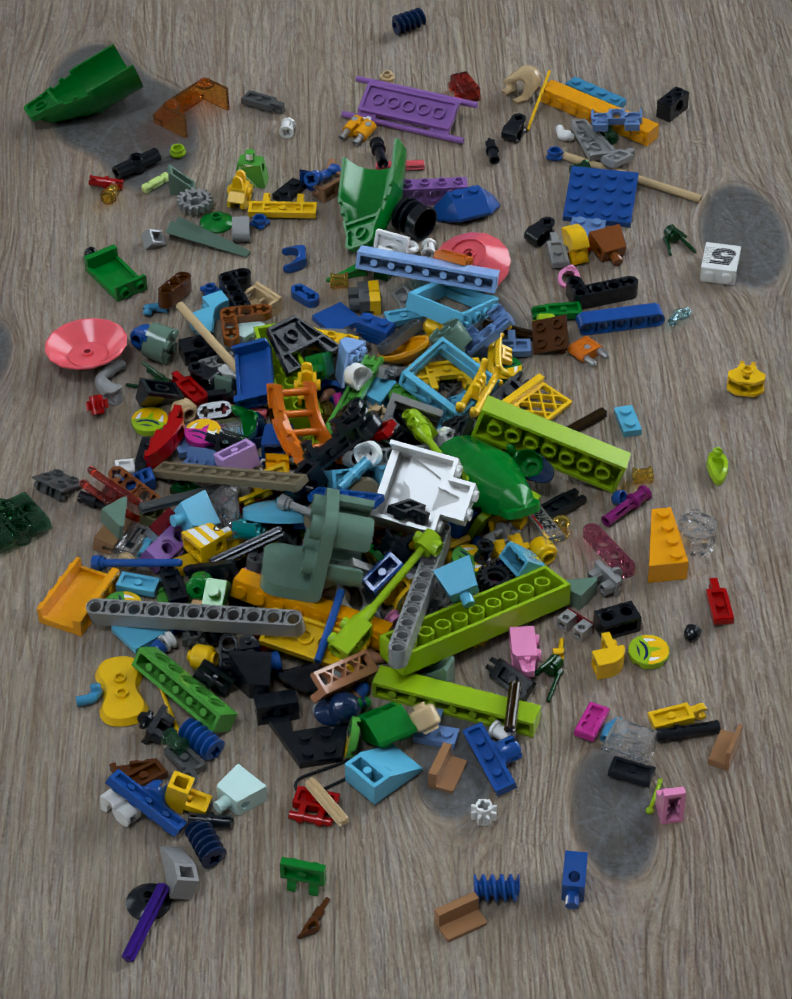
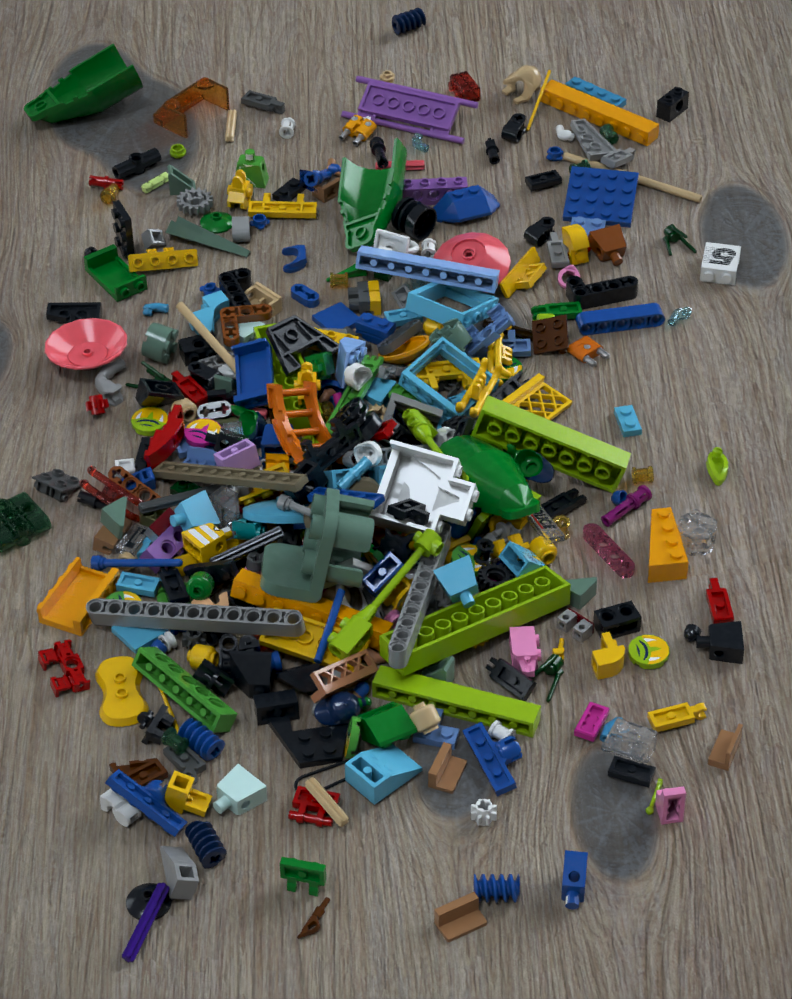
(72, 676): none -> red piece
(73, 311): none -> black wing
(91, 697): dark azure arm -> none
(123, 229): none -> black plate
(137, 335): blue head -> none
(165, 259): none -> yellow bracket
(174, 290): reddish brown beam -> none
(216, 592): torso -> none
(216, 820): black pin -> none
(230, 126): none -> tan axle
(417, 143): none -> clear light blue arm
(453, 257): orange tile -> none
(512, 706): dark brown axle -> none
(523, 274): none -> yellow bracket
(543, 180): none -> black plate
(588, 420): dark brown axle -> none
(608, 577): light grey hips -> none
(630, 120): medium blue piece -> none
(678, 731): black pin -> none
(723, 642): none -> black torso
(746, 380): yellow hinge -> none

